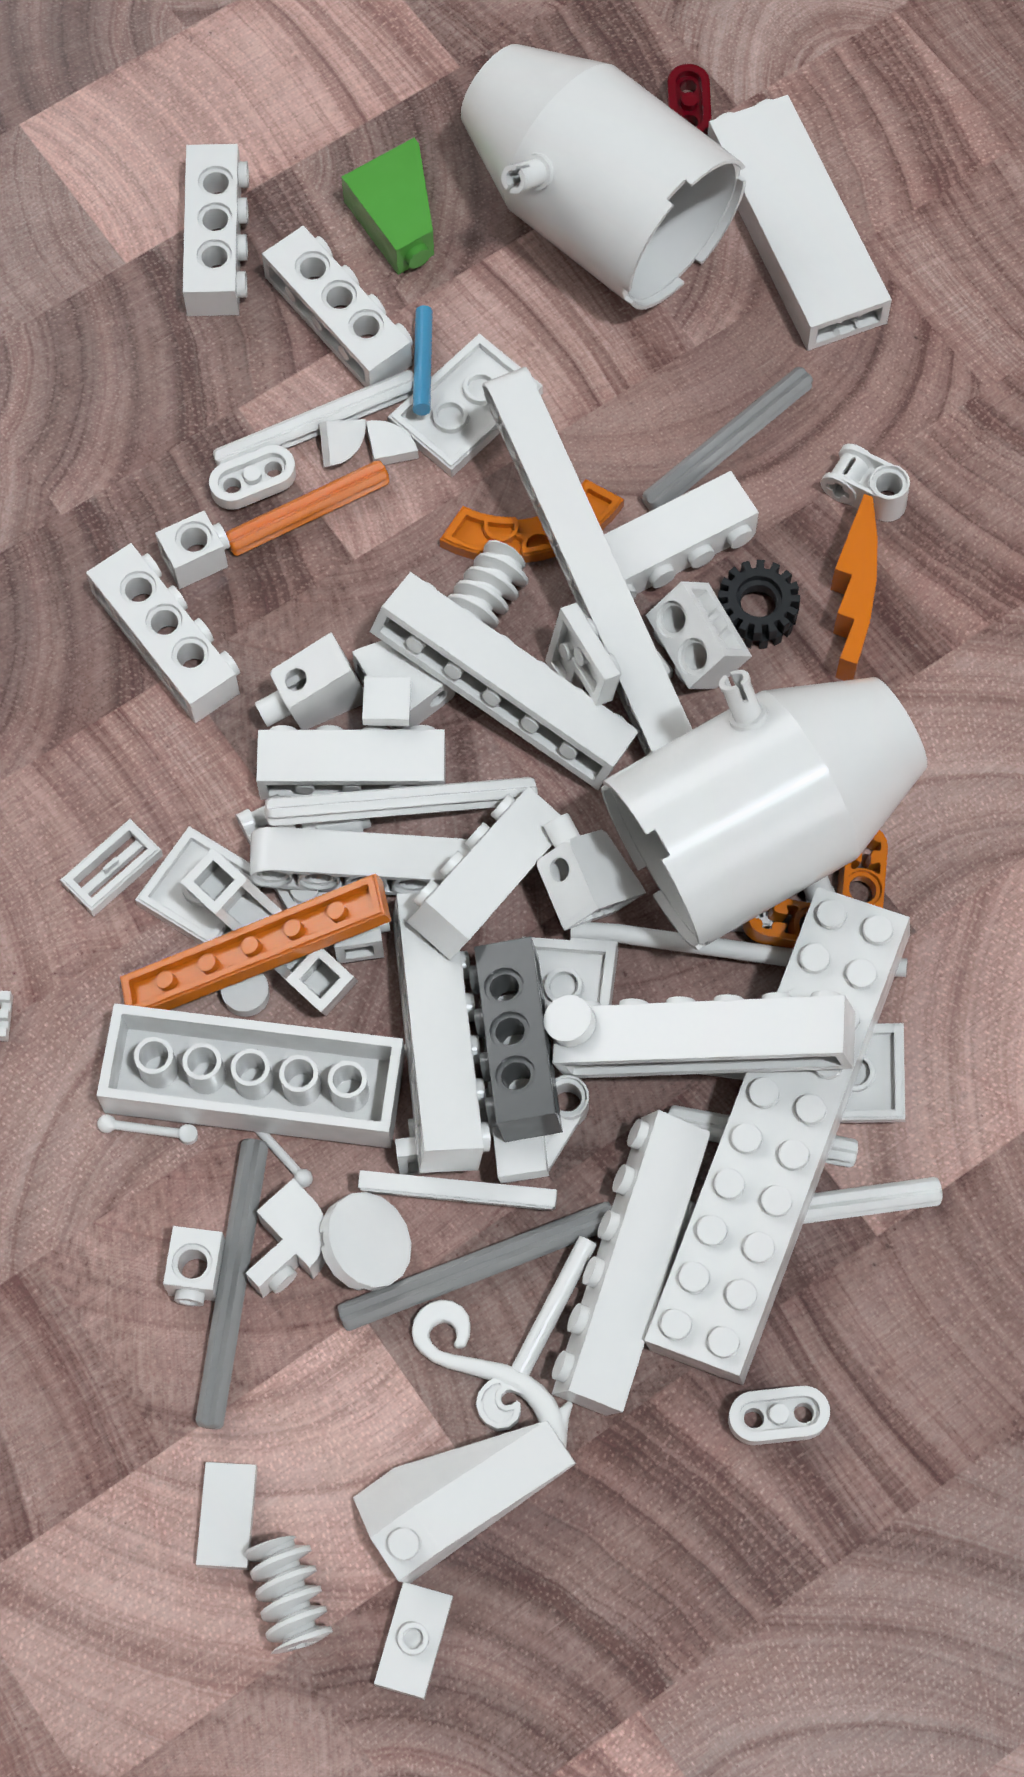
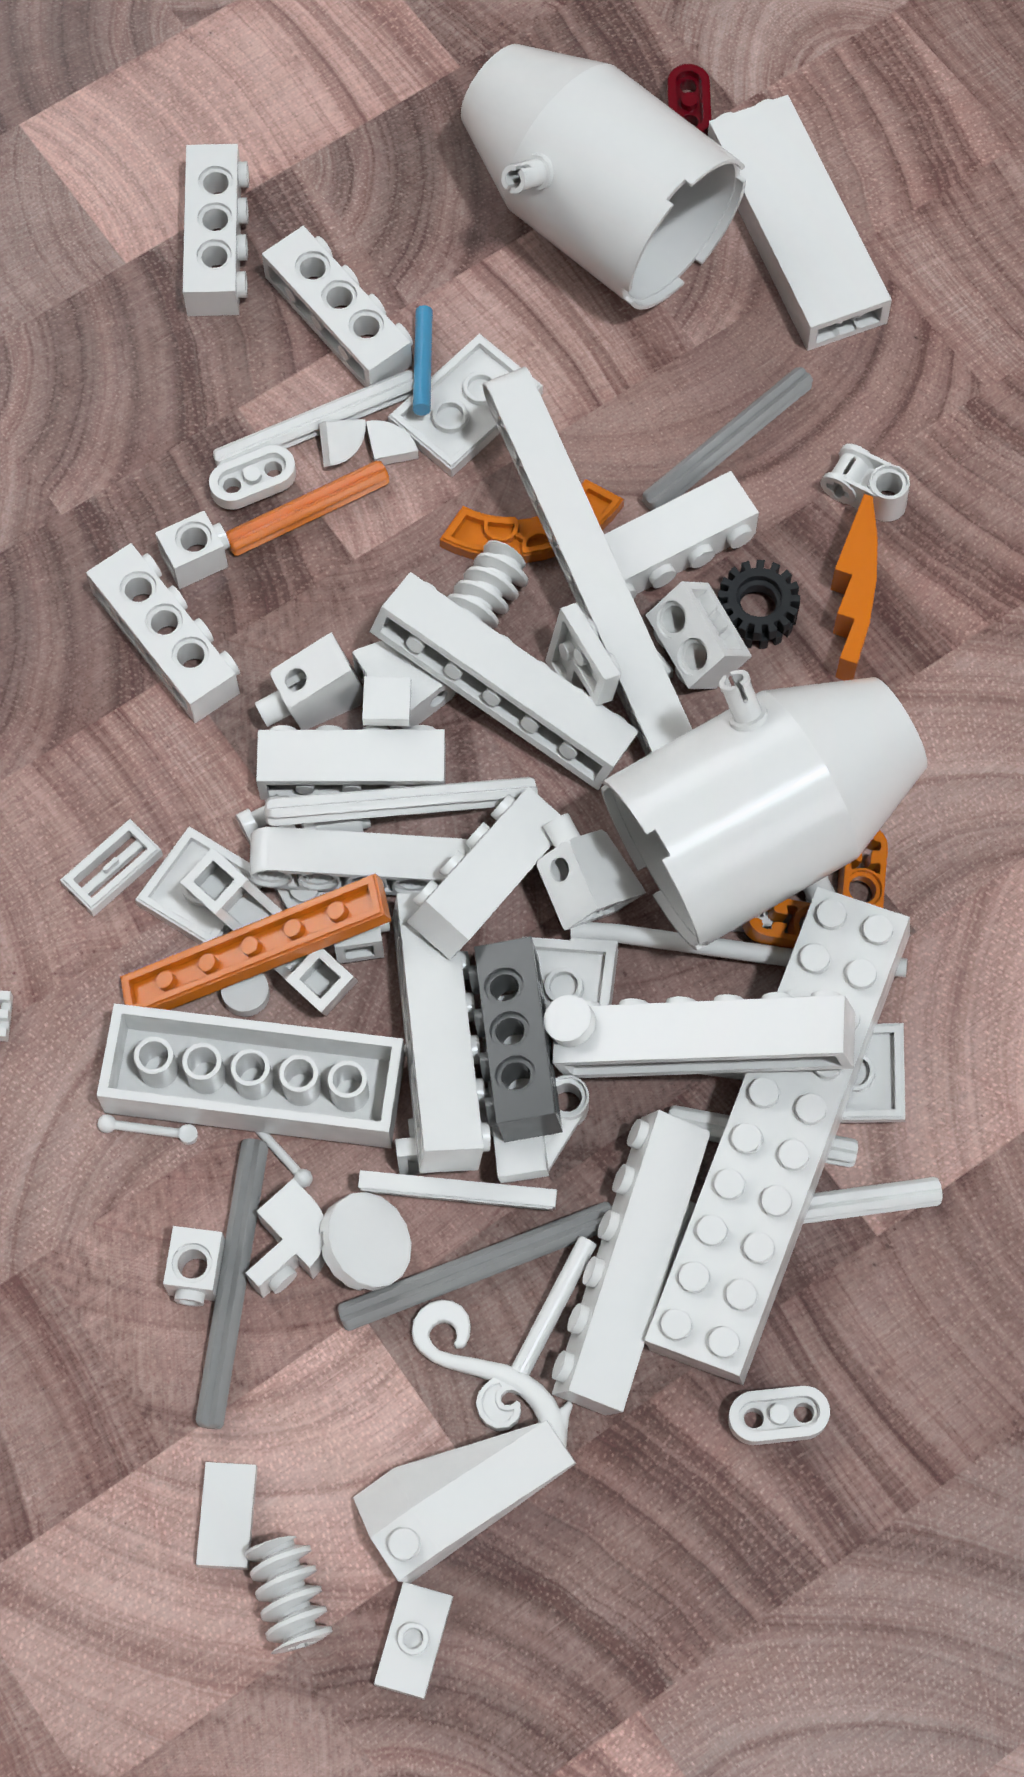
(393, 205): bright green slope -> none

